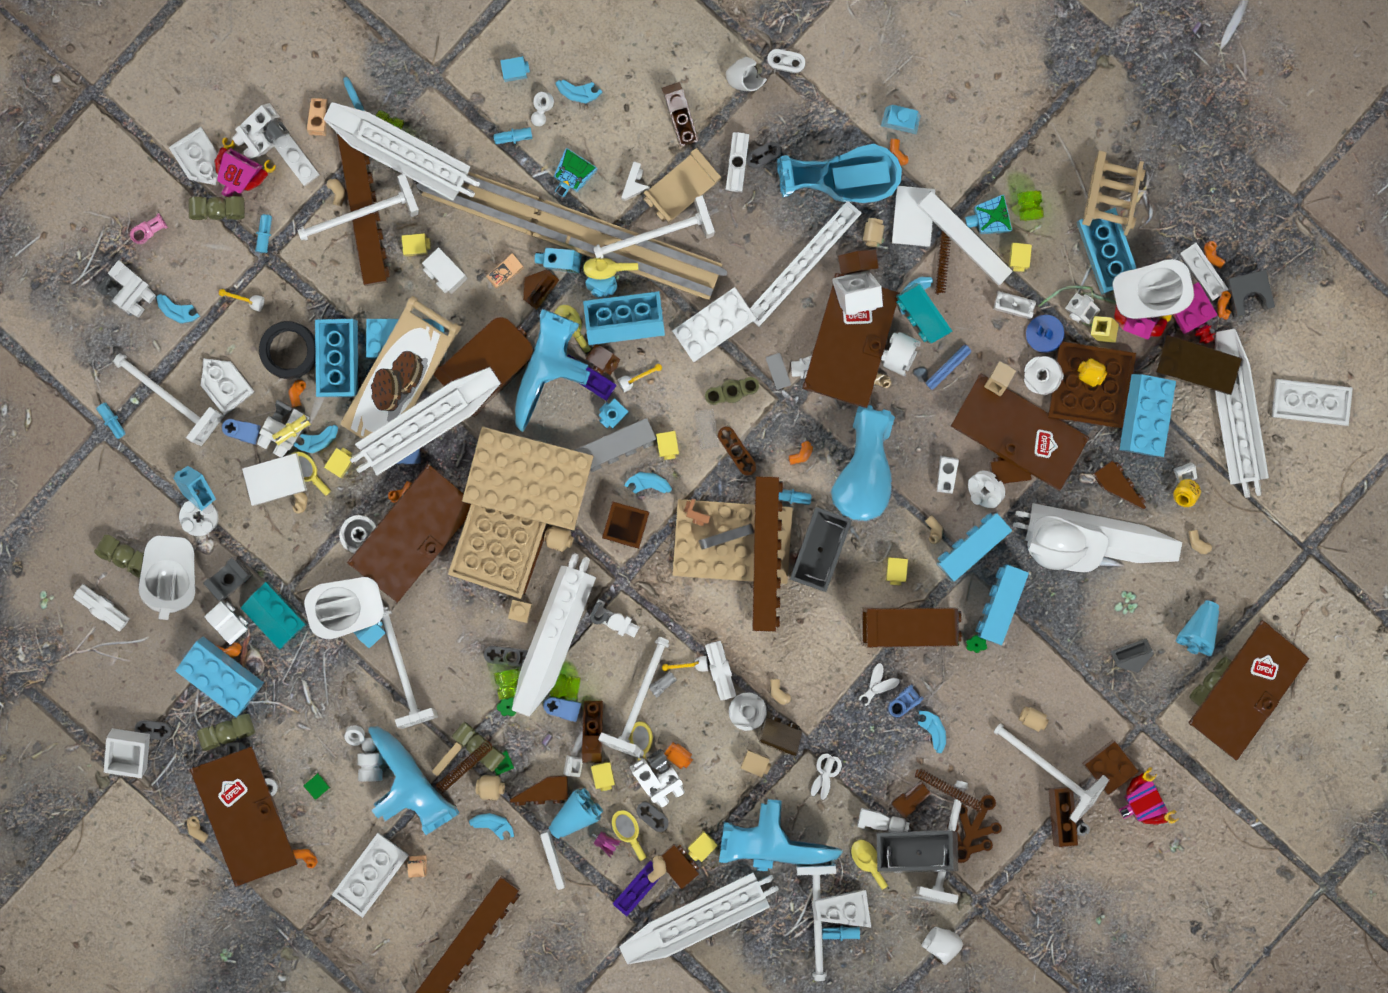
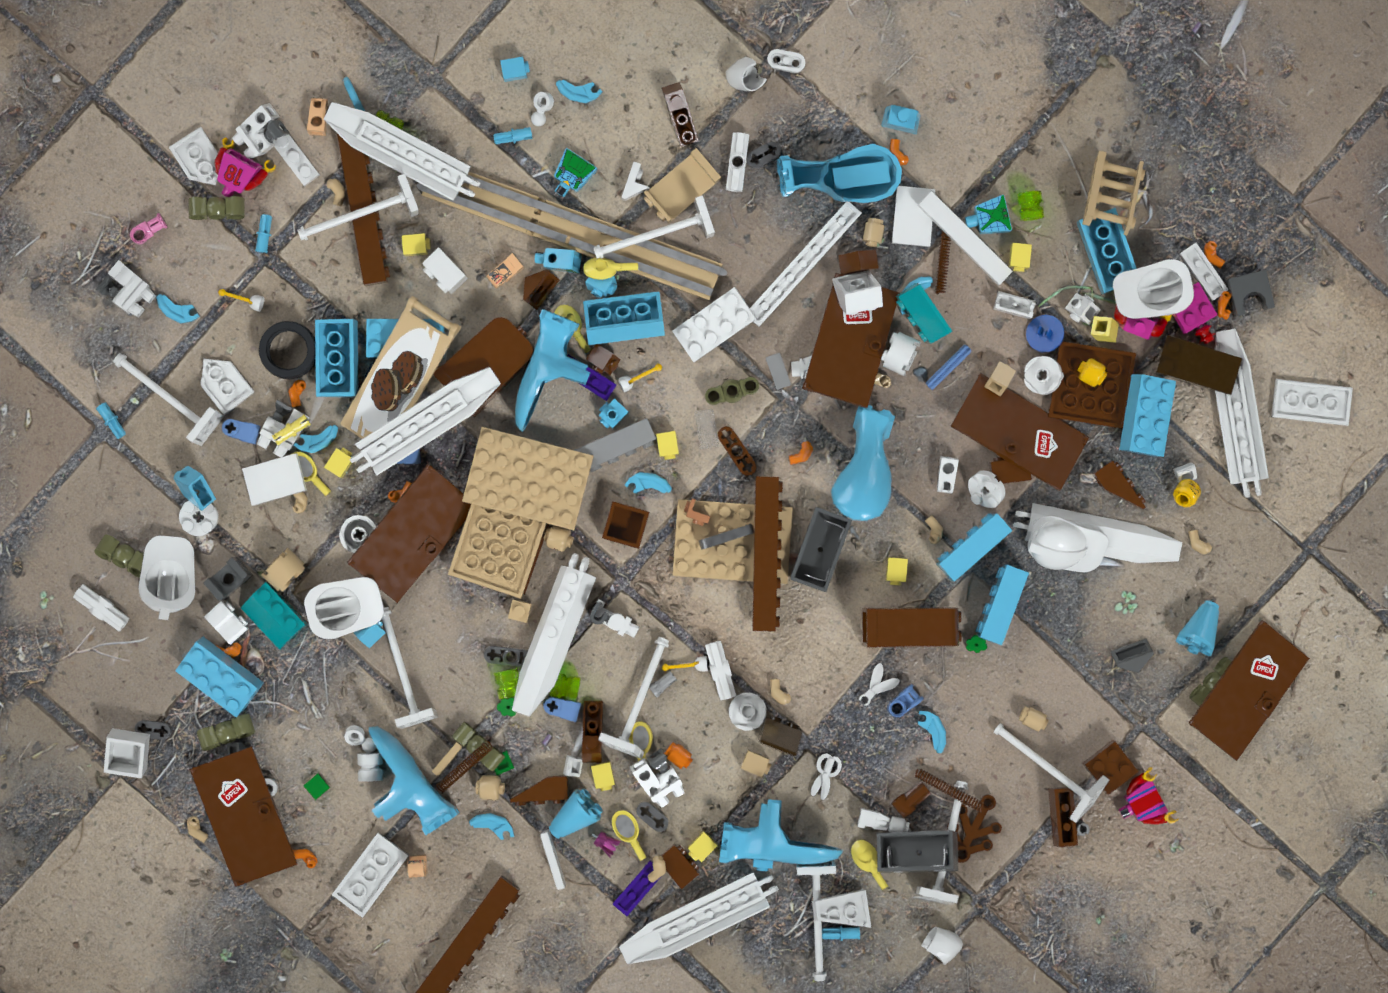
(283, 569): none -> tan brick
(796, 497): medium azure axle -> none

